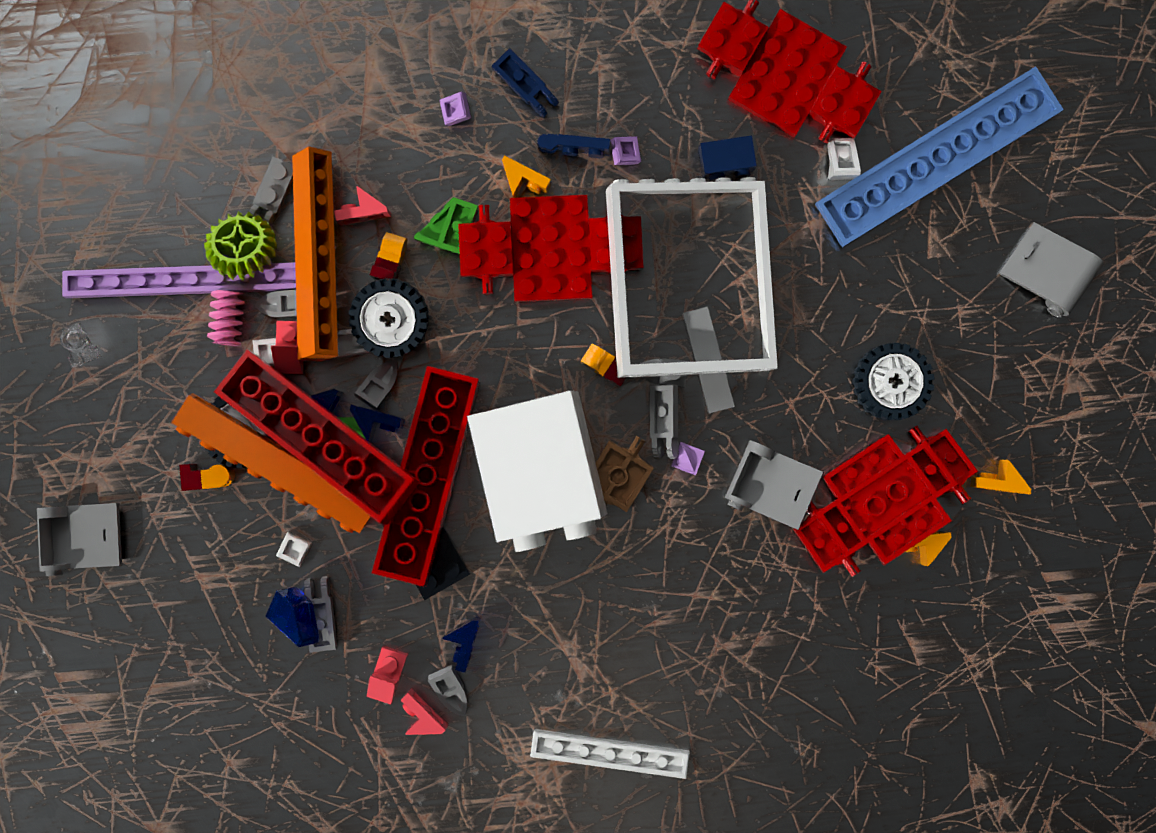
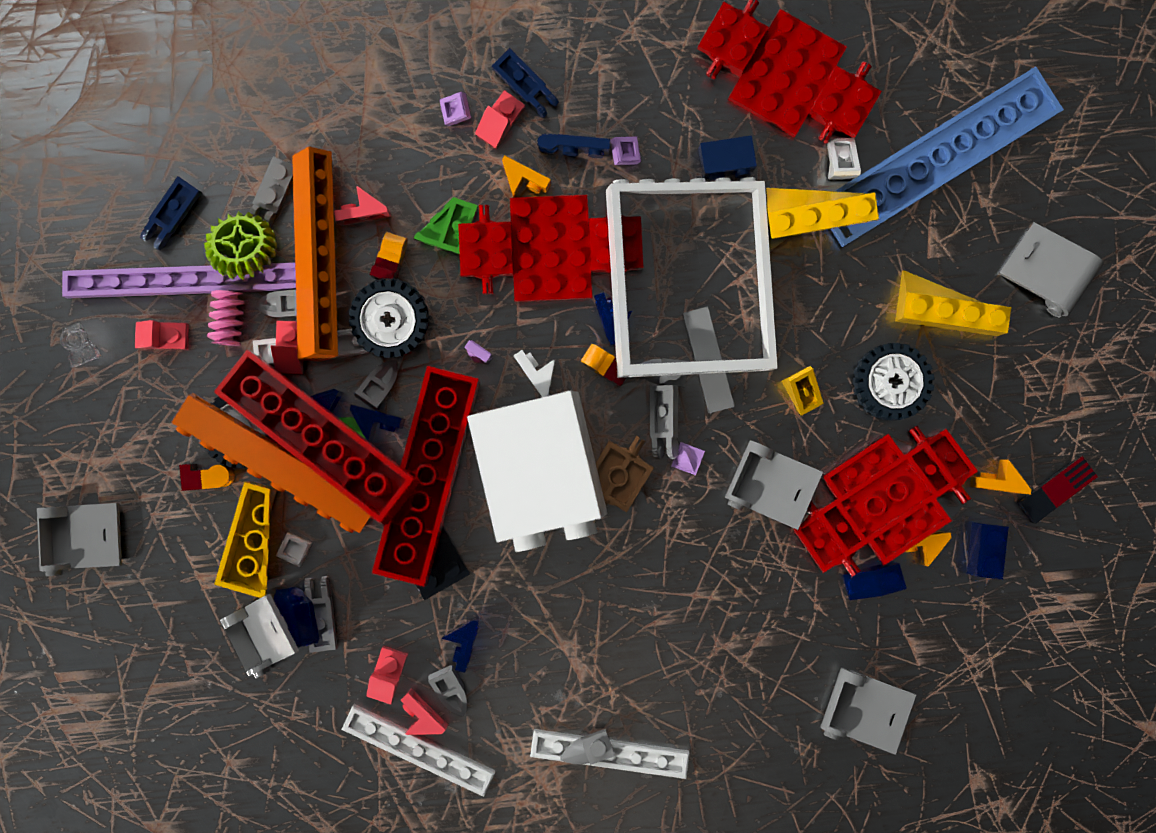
(161, 335): none -> coral slope
(170, 212): none -> dark blue hinge
(247, 547): none -> yellow wedge
(259, 635): none -> light grey door
(418, 750): none -> white tile
(478, 353): none -> lavender tile
(499, 119): none -> coral slope
(542, 378): none -> white slope
(589, 749): none -> light grey plate
(605, 308): none -> clear blue slope
(803, 390): none -> yellow slope
(809, 211): none -> yellow wedge
(865, 708): none -> light grey door
(875, 581): none -> clear blue slope
(940, 307): none -> yellow wedge
(987, 550): none -> clear blue brick
(1057, 489): none -> tile

